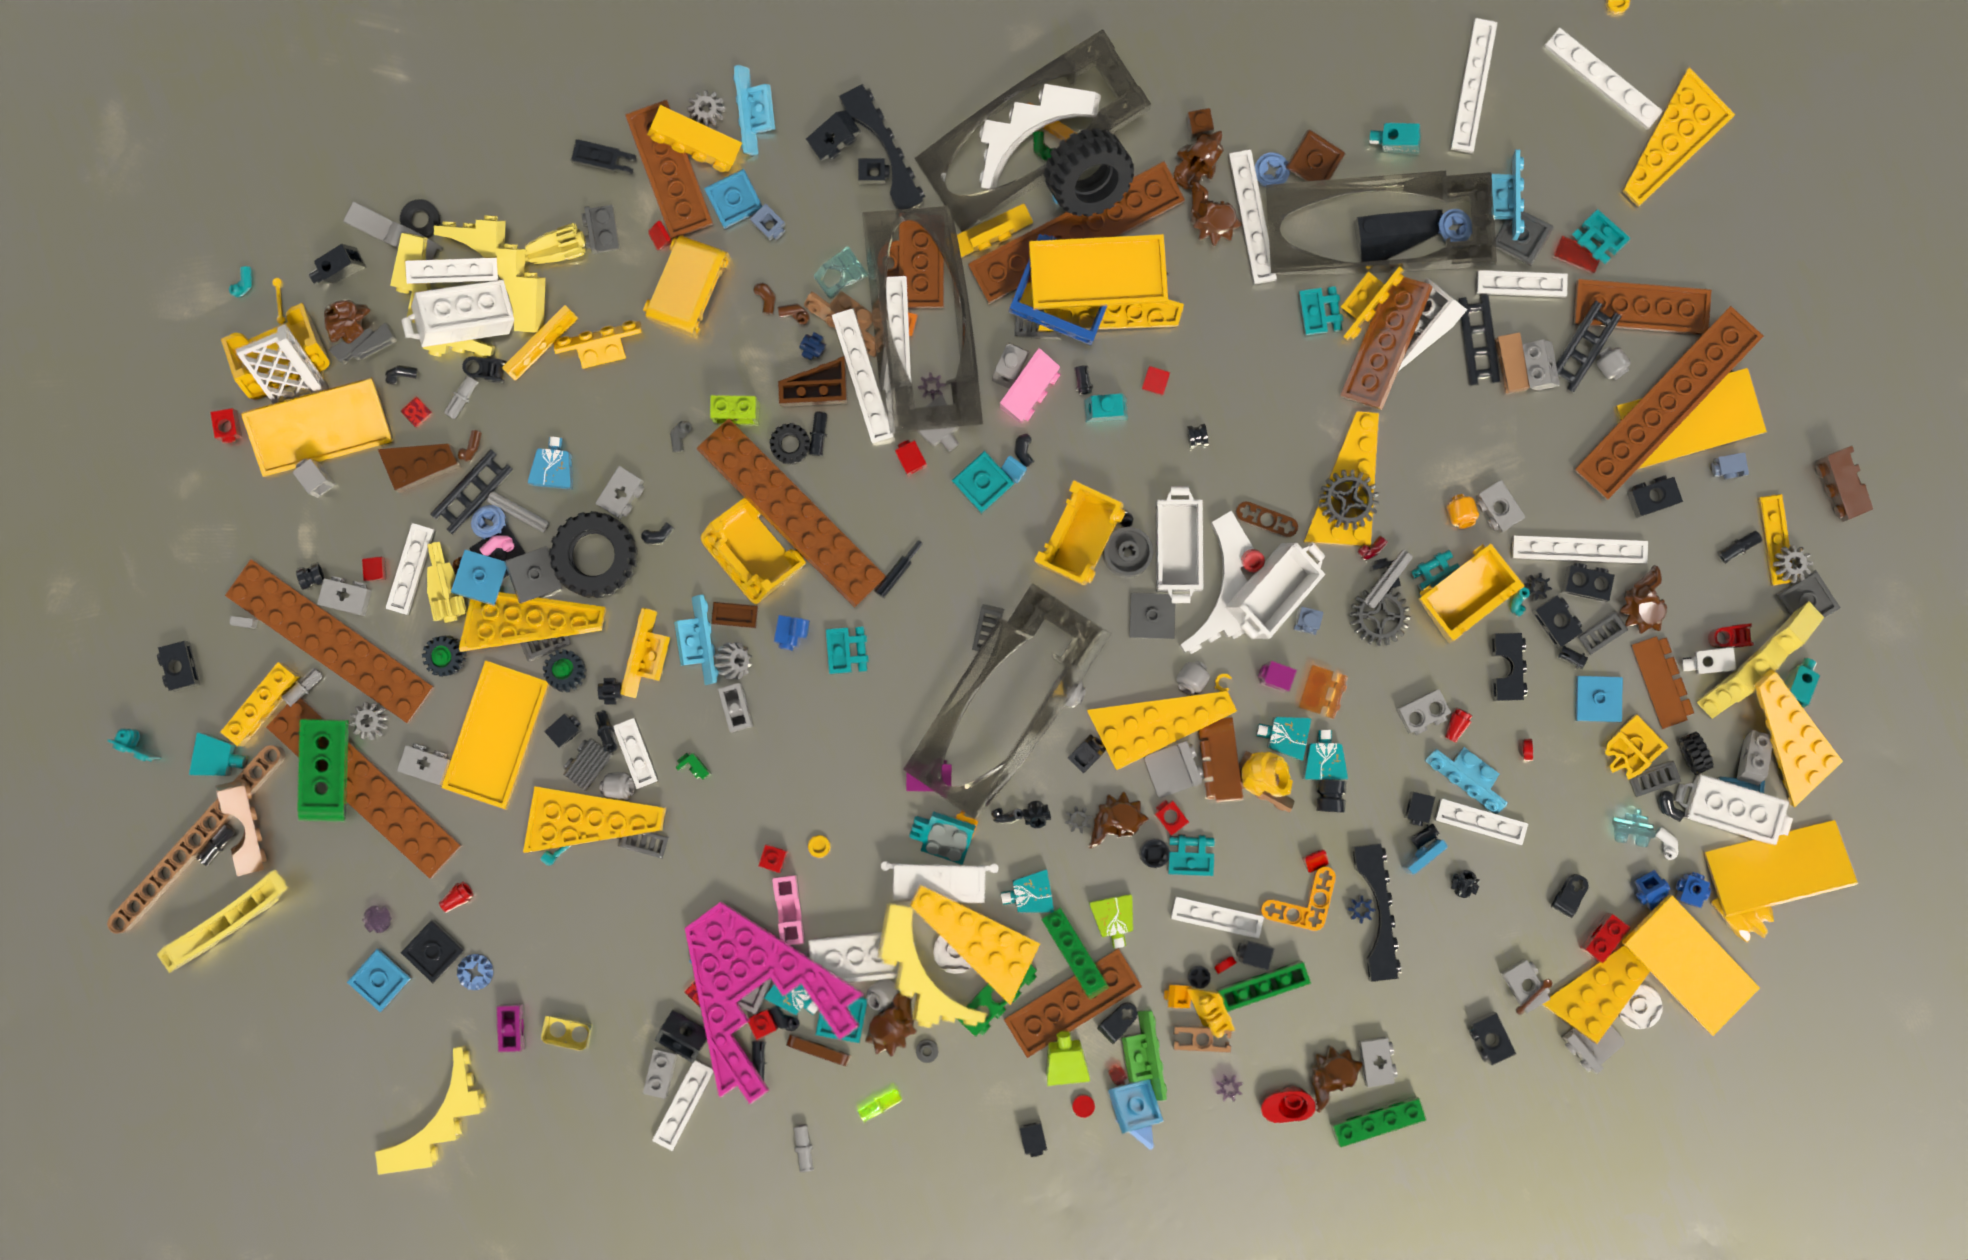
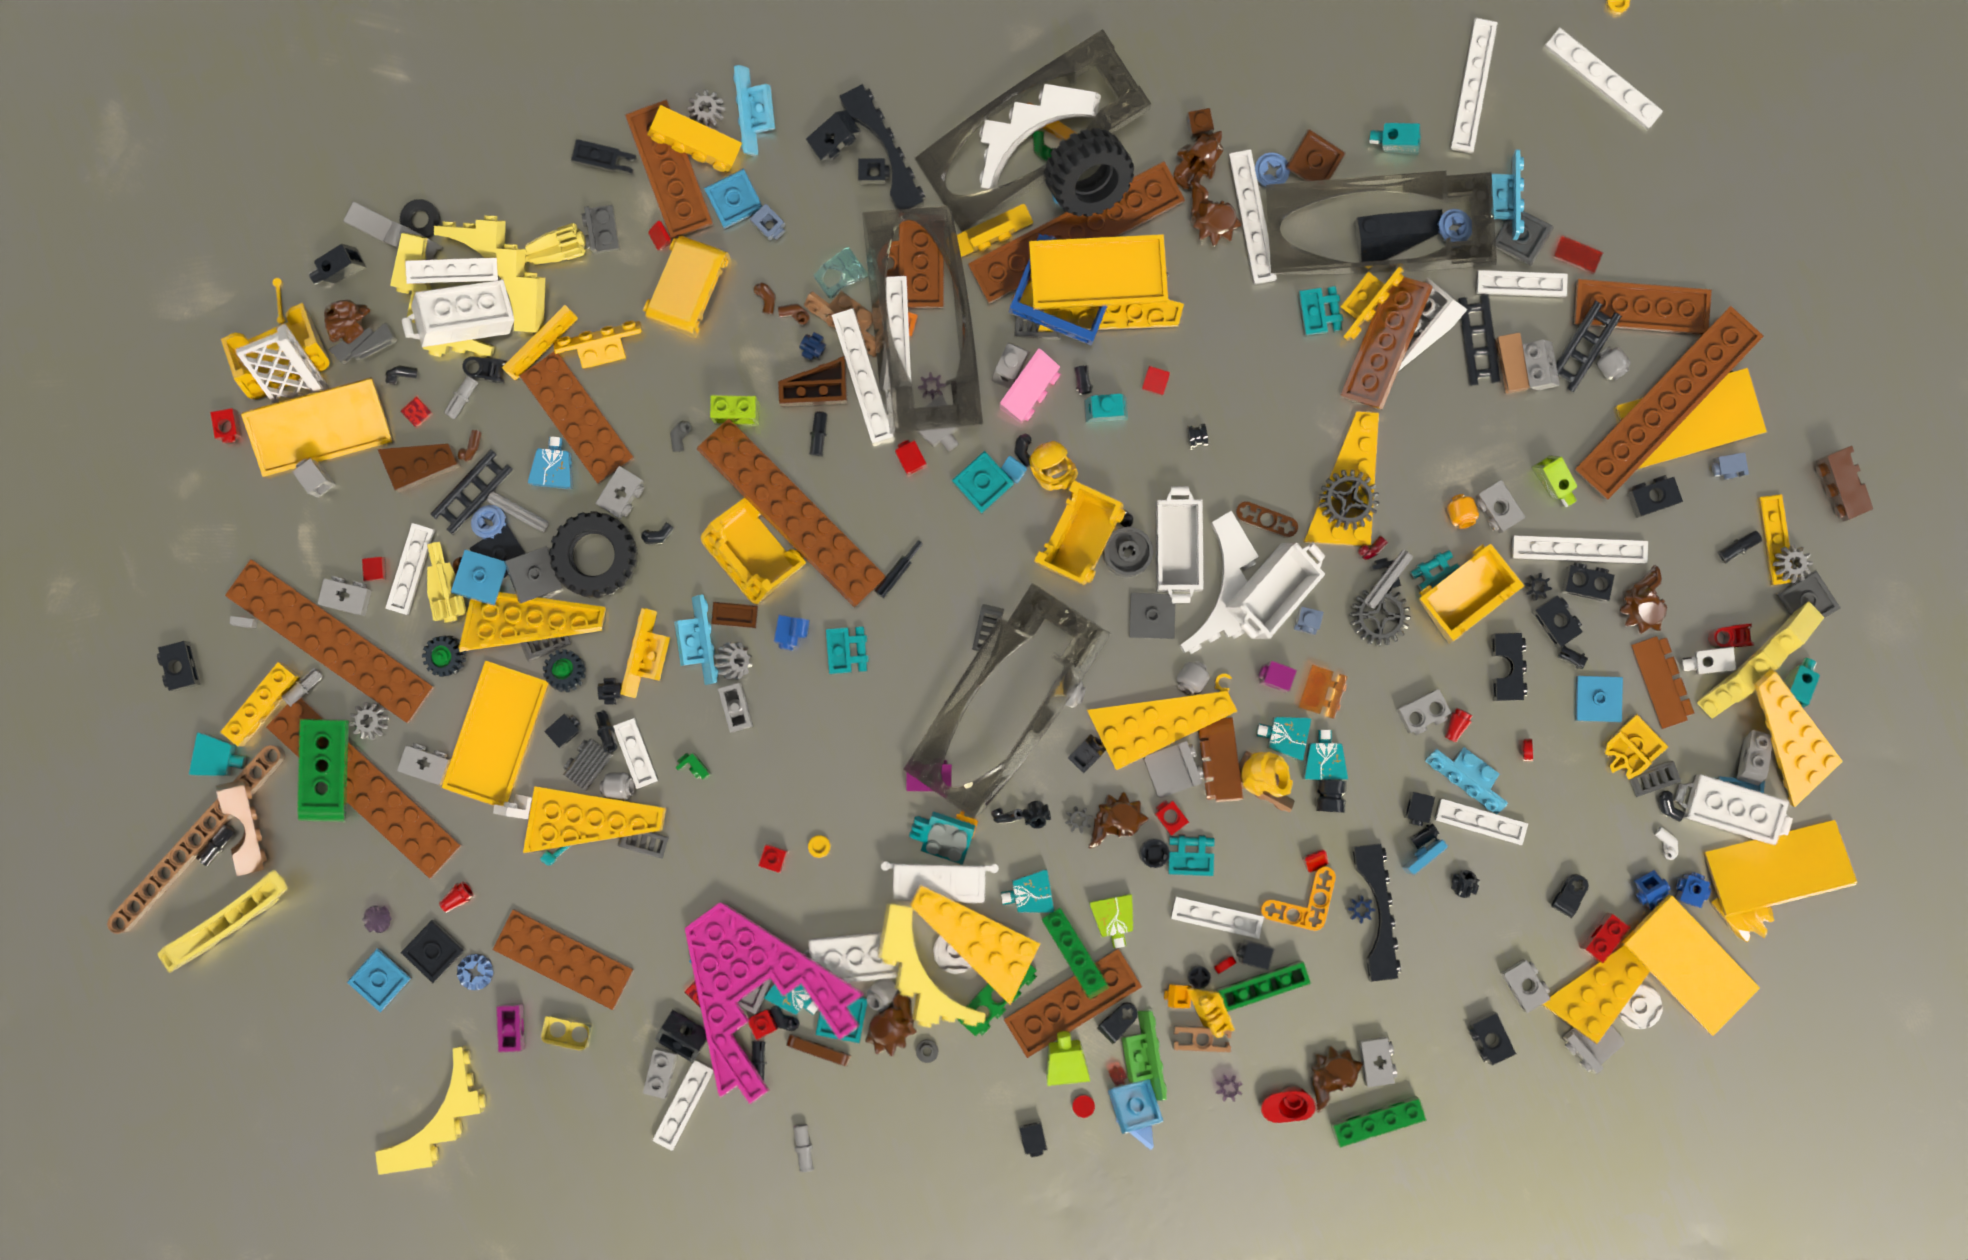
(126, 742): teal hinge -> none
(242, 285): teal arm -> none
(310, 576): black wheel -> none
(494, 542): bright pink arm -> none
(518, 809): none -> white bracket
(563, 959): none -> dark orange plate
(576, 417): none -> dark orange plate
(789, 909): bright pink arch -> none
(790, 457): black tyre -> none
(880, 1105): clear neon green axle -> none
(1051, 459): none -> yellow helmet
(1252, 560): red tile -> none
(1516, 606): teal arm -> none
(1547, 983): reddish brown hinge -> none
(1551, 472): none -> lime torso
(1605, 233): teal plate -> none
(1605, 621): dark grey slope -> none
(1635, 825): clear light blue hips -> none
(1684, 128): yellow wing -> none
(1696, 753): black tyre -> none

